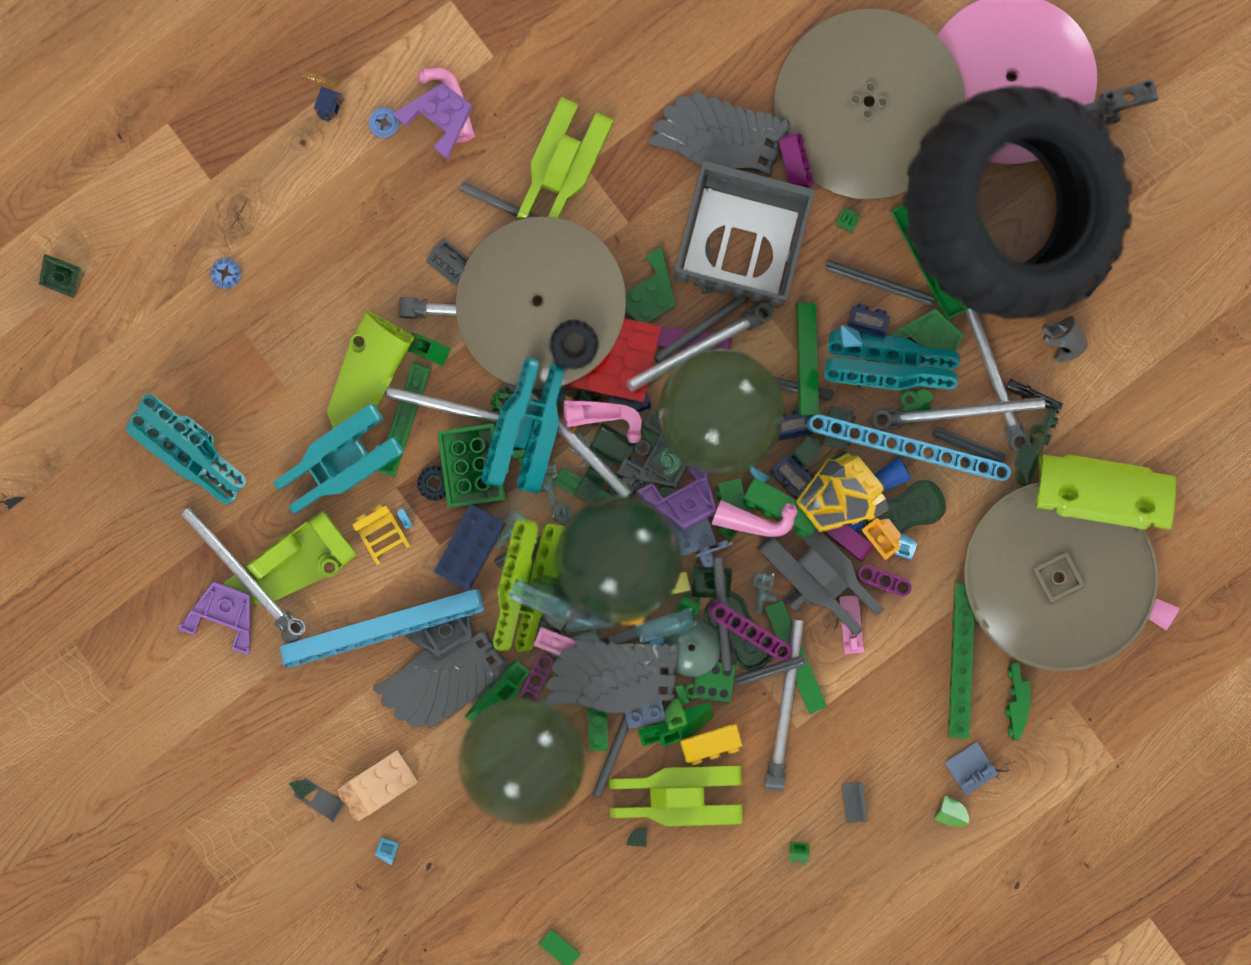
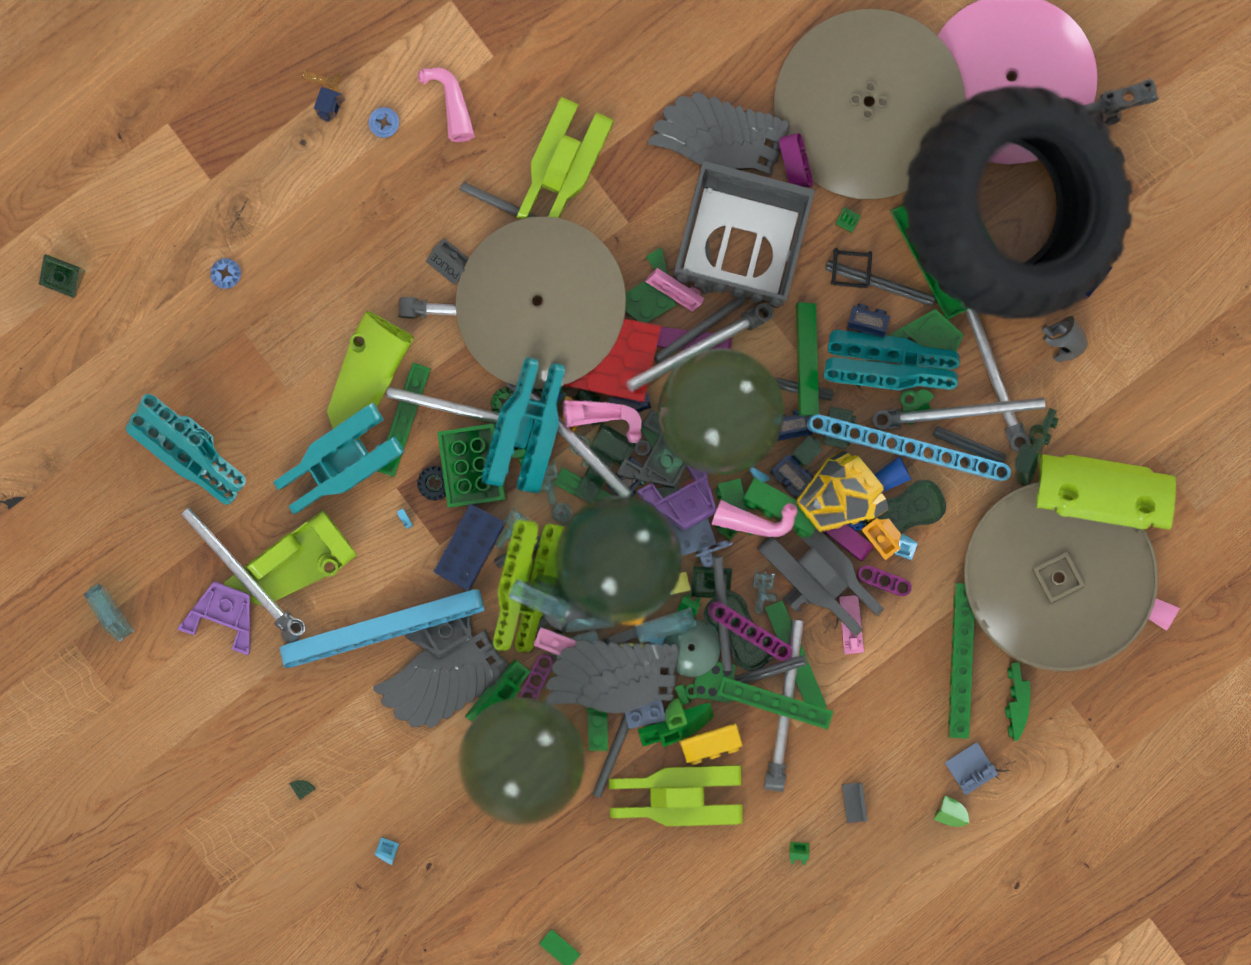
(108, 612): none -> clear light blue slope
(324, 803): dark grey piece -> none
(377, 786): light nougat bracket -> none
(379, 518): yellow plate -> none
(429, 349): green slope -> none
(442, 108): medium lavender wing -> none
(565, 359): black tyre -> none
(638, 837): clear green tile -> none
(687, 297): none -> bright pink hinge
(775, 703): none -> green plate
(836, 252): none -> black piece
(850, 337): medium azure slope -> none
(1028, 393): black pin -> none

